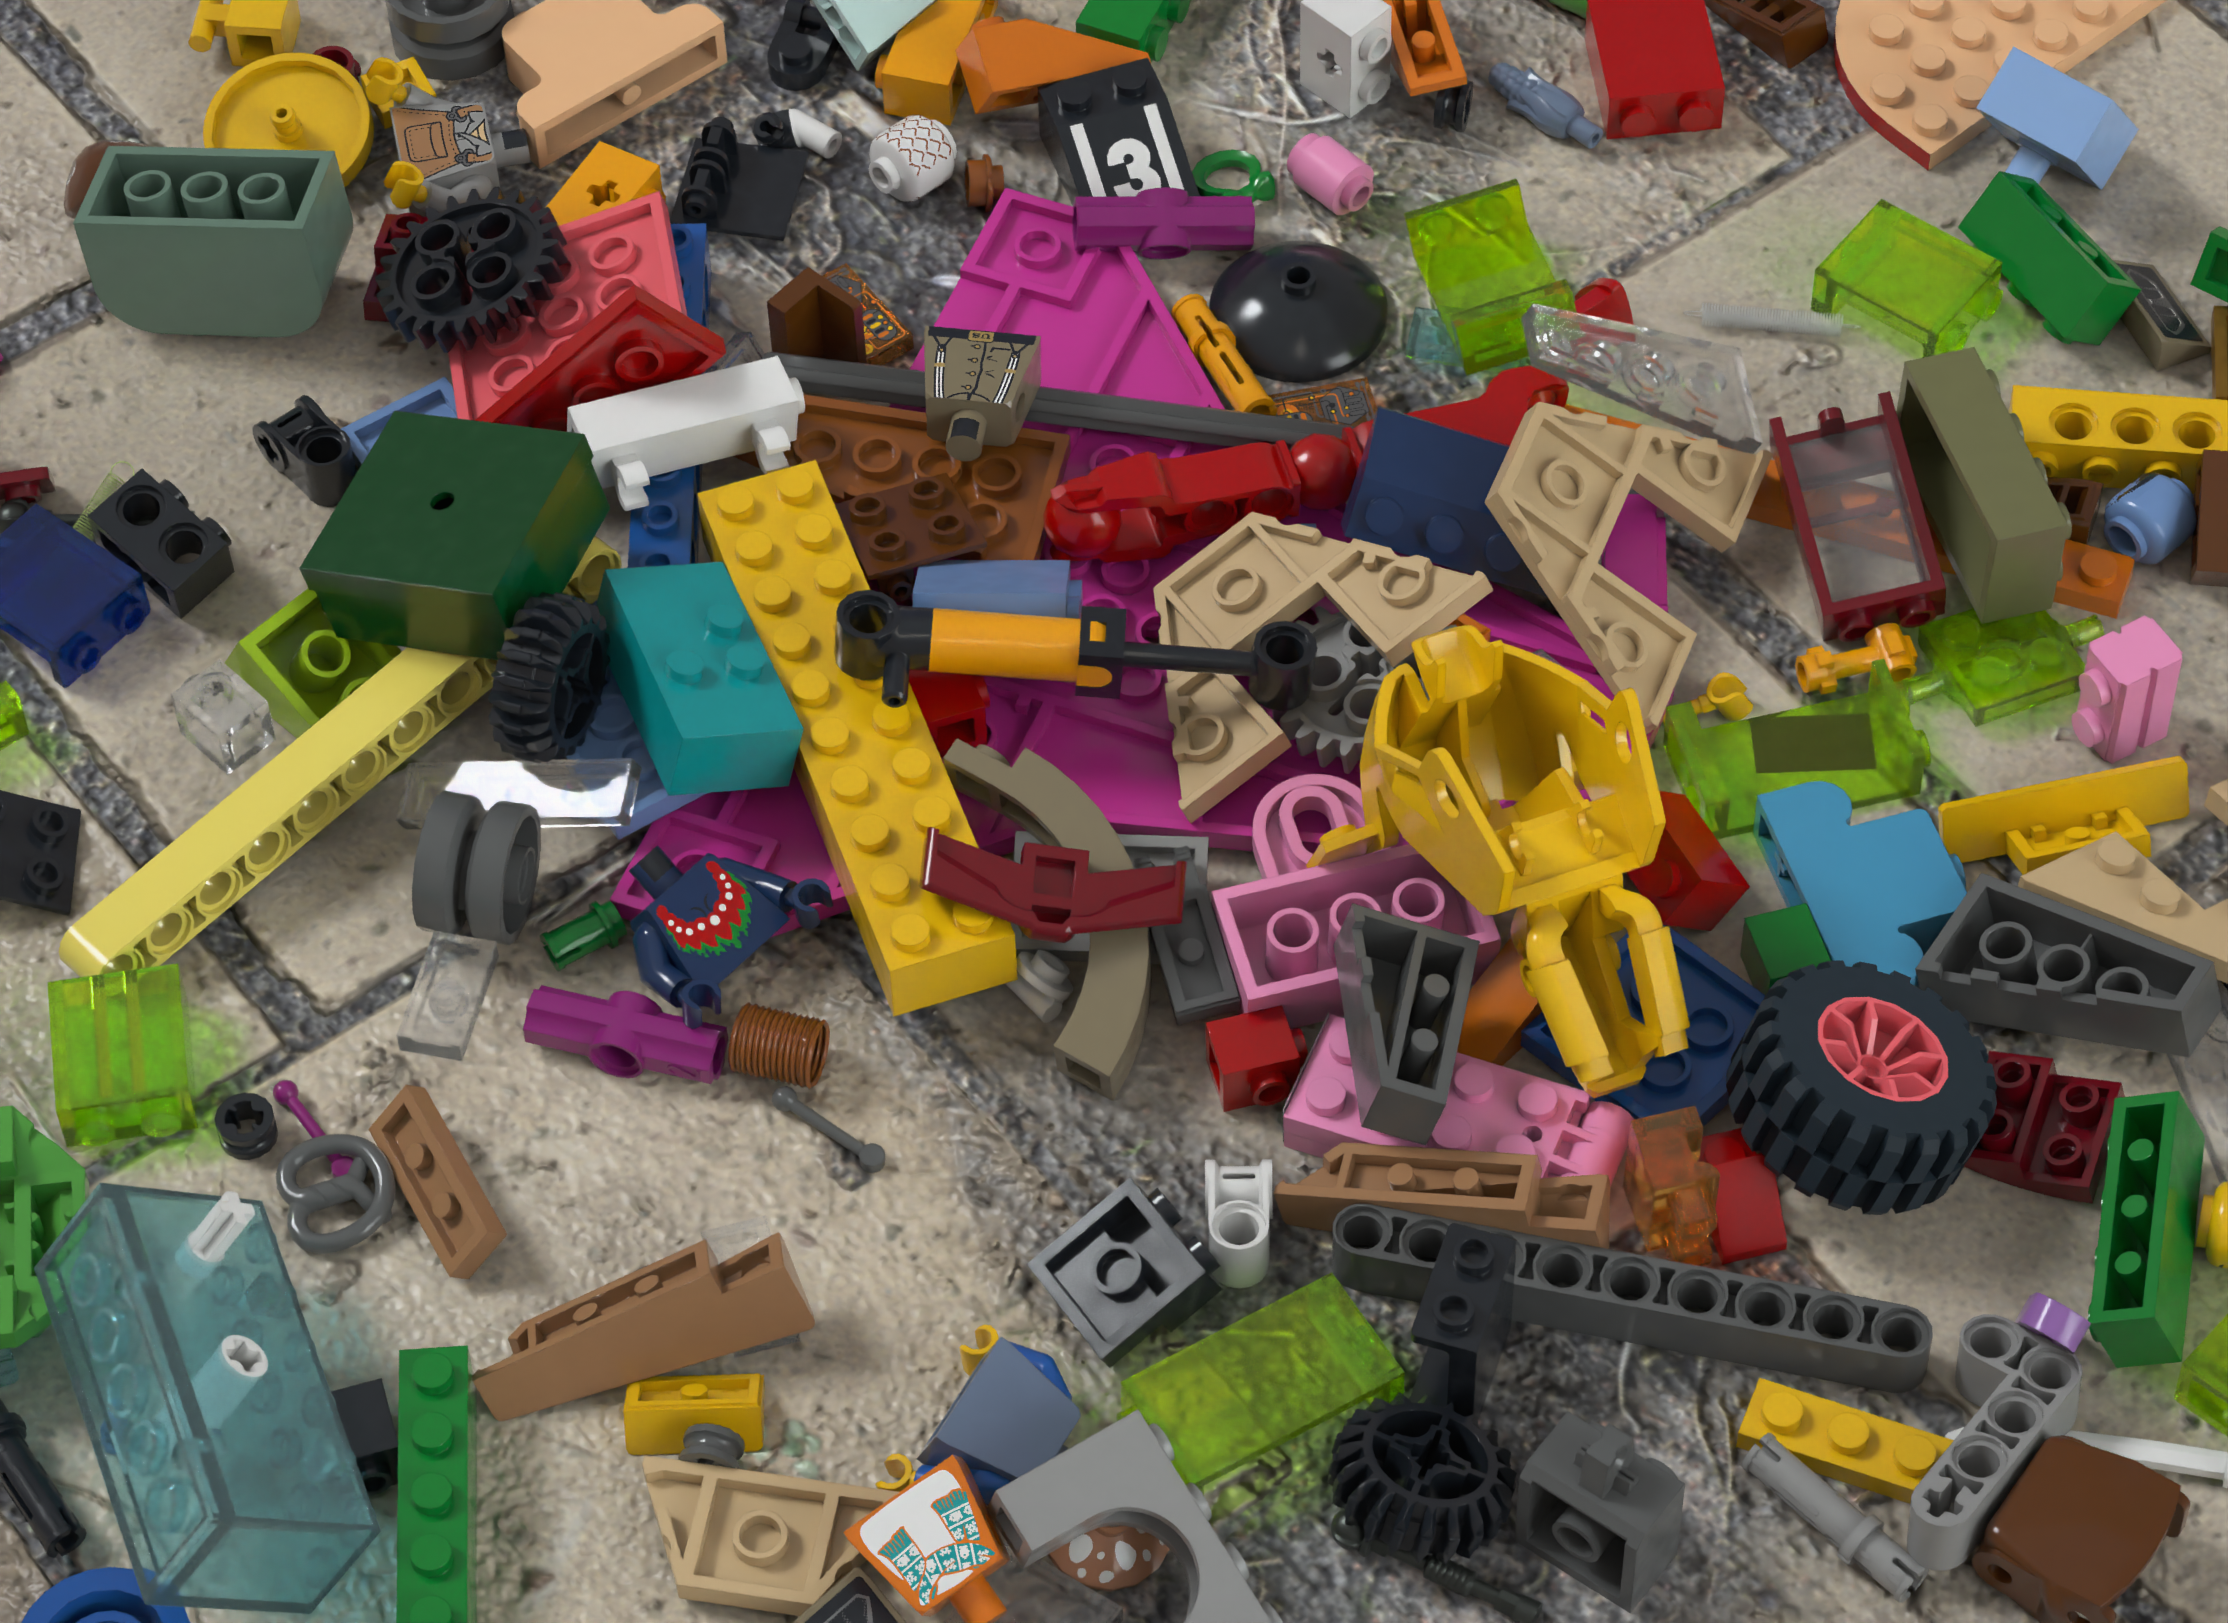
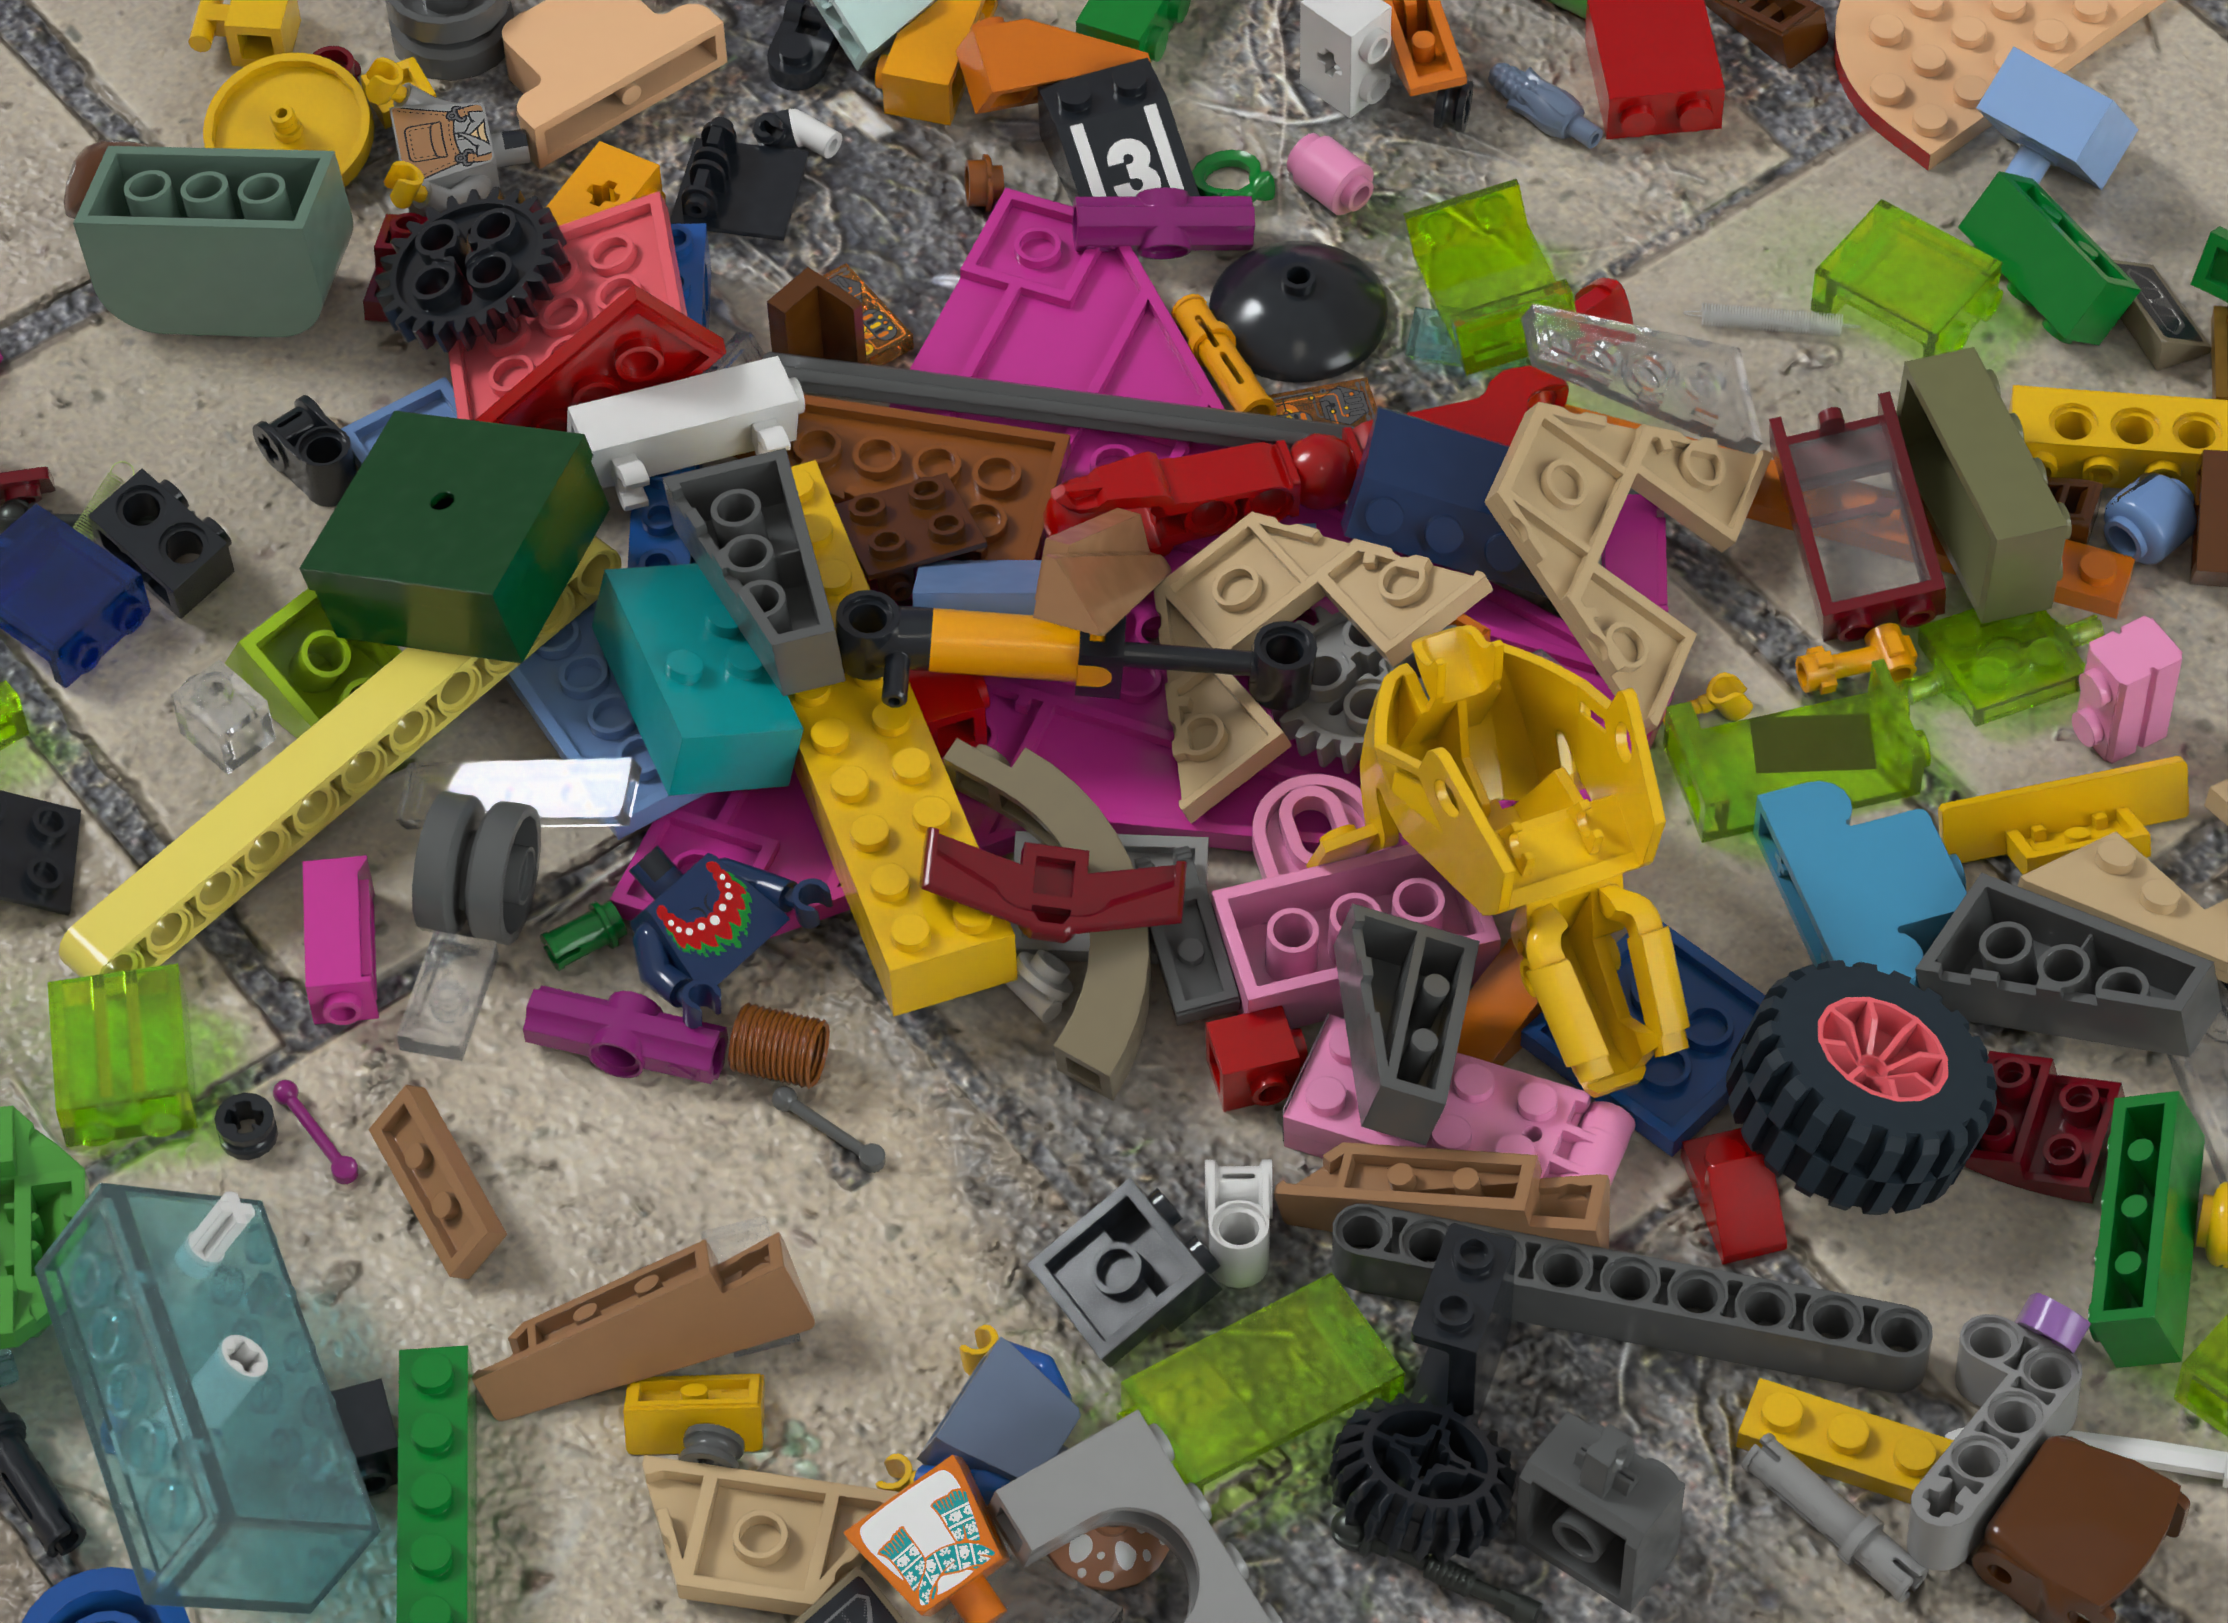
(336, 1191): dark grey piece -> none
(340, 940): none -> dark pink window
(549, 677): black gear -> none
(757, 554): none -> dark grey wedge
(912, 158): white head -> none
(978, 387): dark tan torso -> none
(1097, 573): none -> medium nougat wedge
(1669, 1188): clear orange hips -> none
(1691, 873): red brick -> none
(1780, 944): green brick -> none

